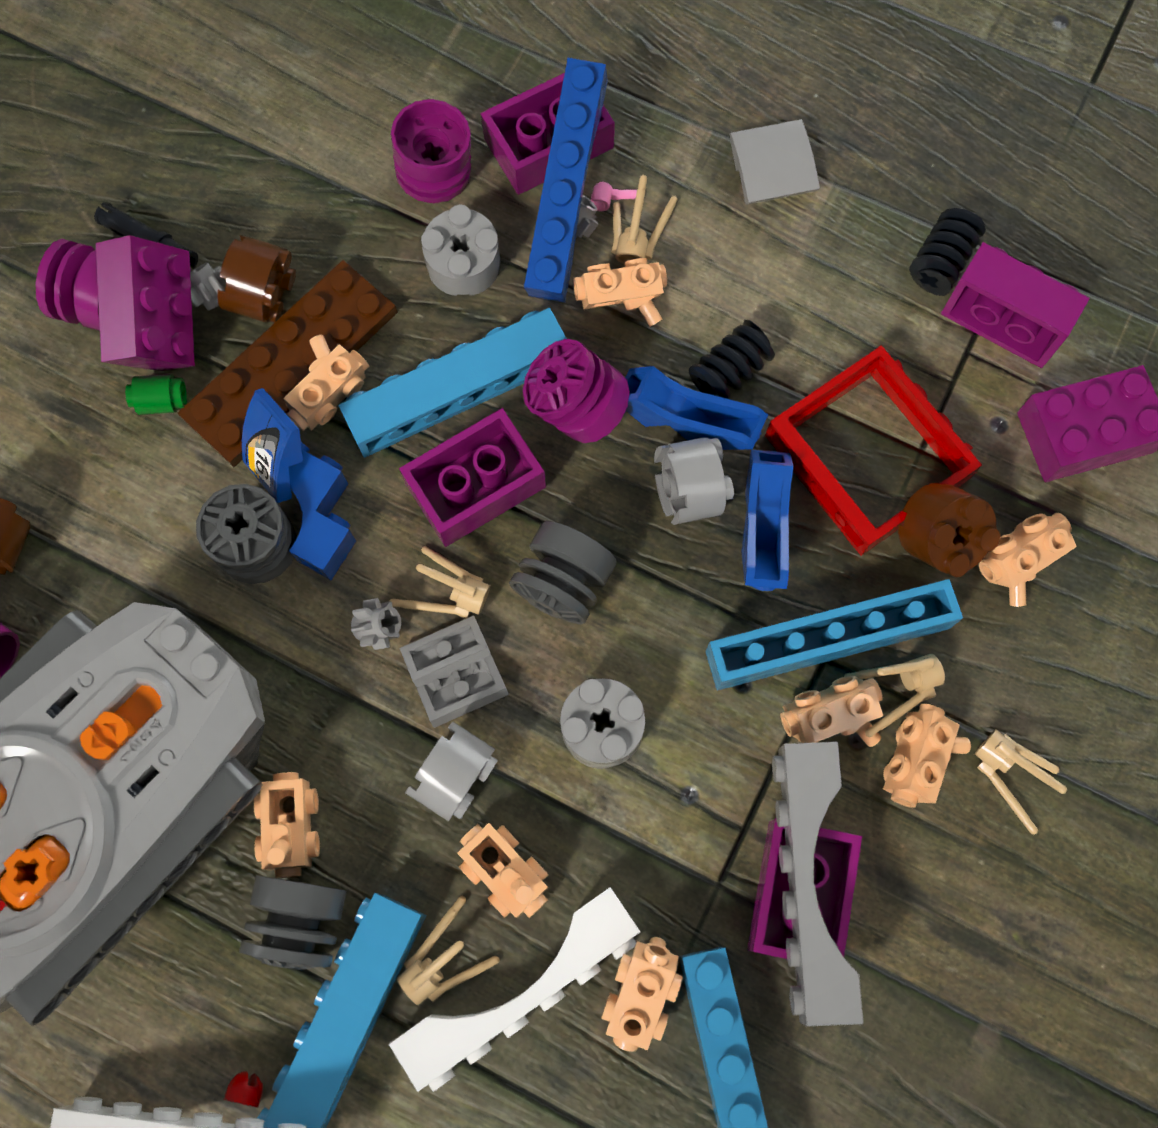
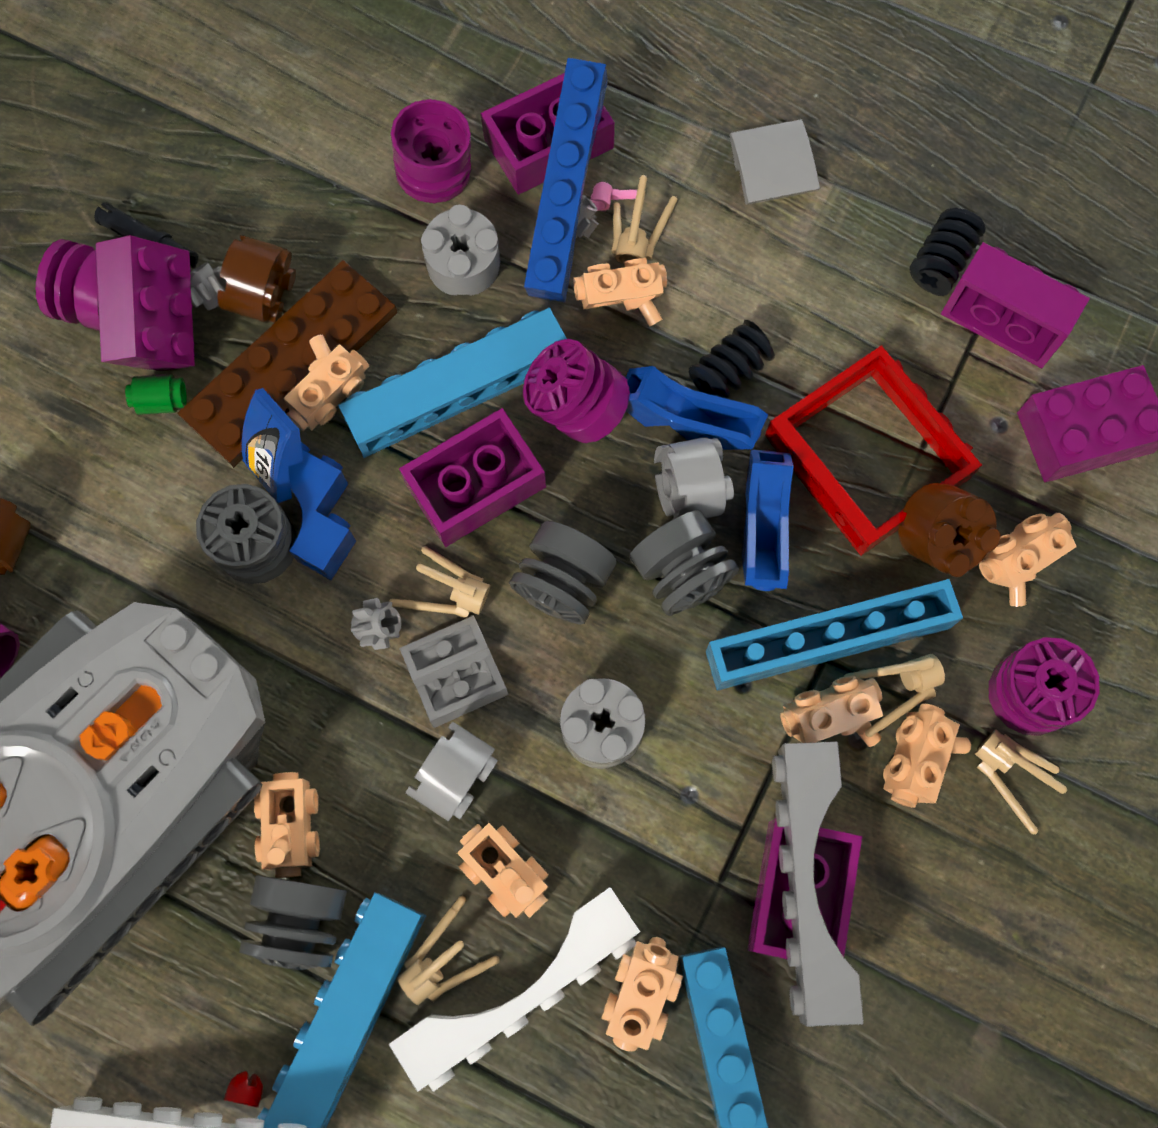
(681, 558): none -> dark grey wheel
(1025, 701): none -> magenta wheel

